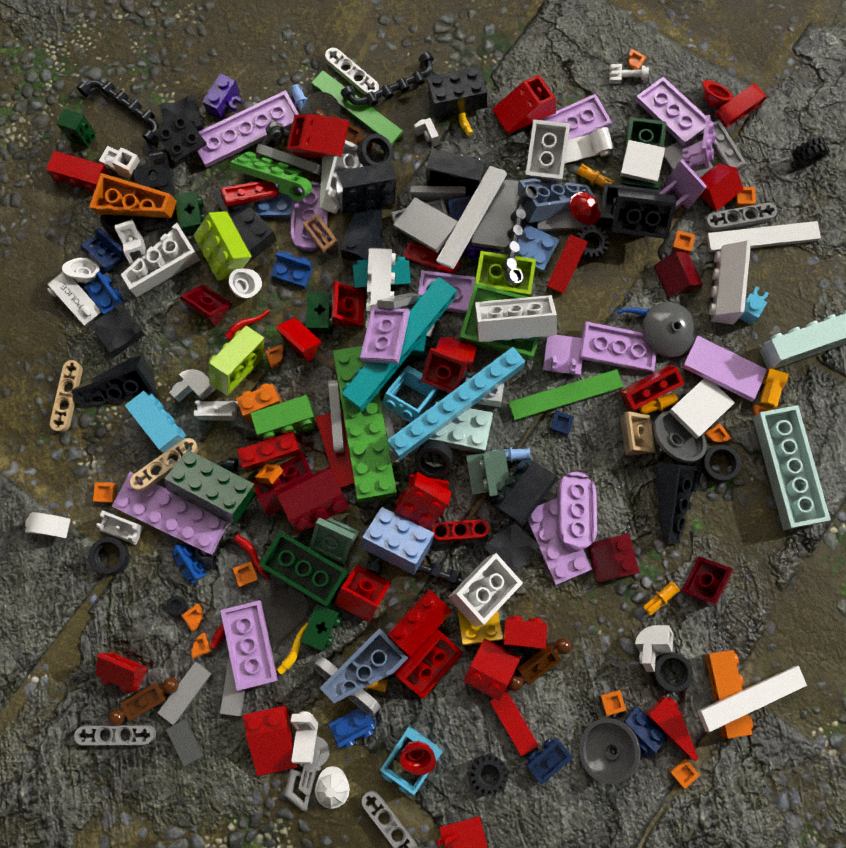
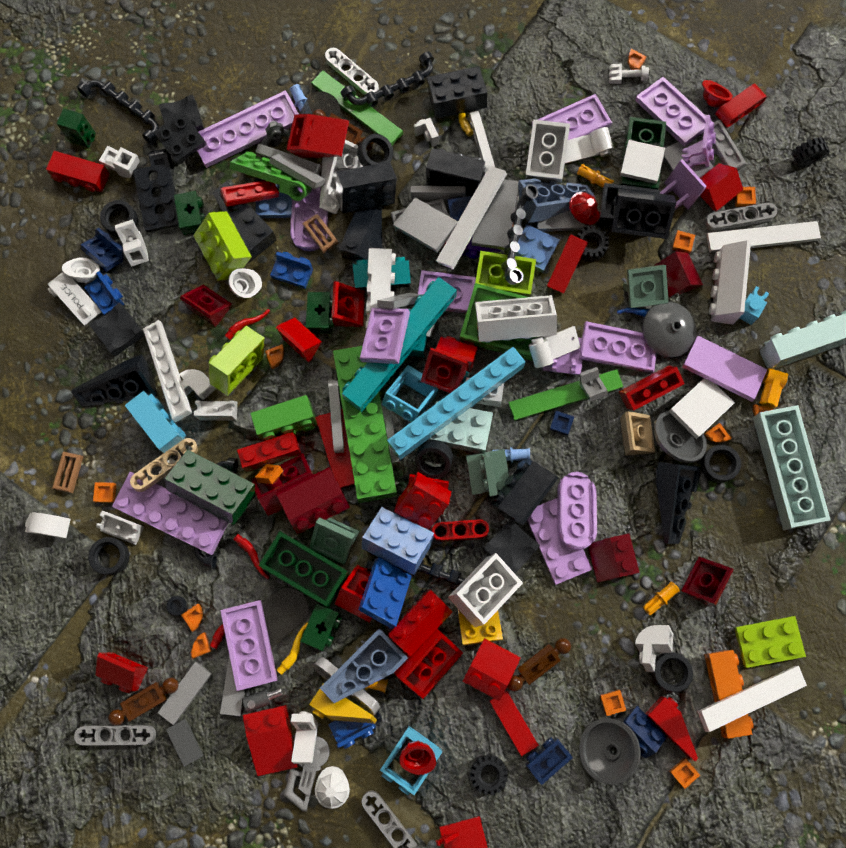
(56, 486): none -> medium nougat tile
(65, 396): tan beam -> none
(127, 198): orange wedge -> none
(160, 262): white wedge -> none
(167, 371): none -> white tile
(183, 555): blue hinge -> none
(222, 97): dark purple brick -> none
(245, 574): orange tile -> none
(257, 400): orange brick -> none
(260, 699): none -> dark grey piece
(297, 171): none -> light grey tile
(341, 711): none -> yellow slope
(385, 593): none -> blue plate
(427, 258): red tile -> none
(480, 139): none -> white beam
(524, 633): red brick -> none
(526, 102): red slope -> none
(548, 348): none -> white door
(592, 384): none -> light grey bracket
(646, 286): none -> sand green bracket
(659, 403): light orange axle -> none
(769, 642): none -> lime plate

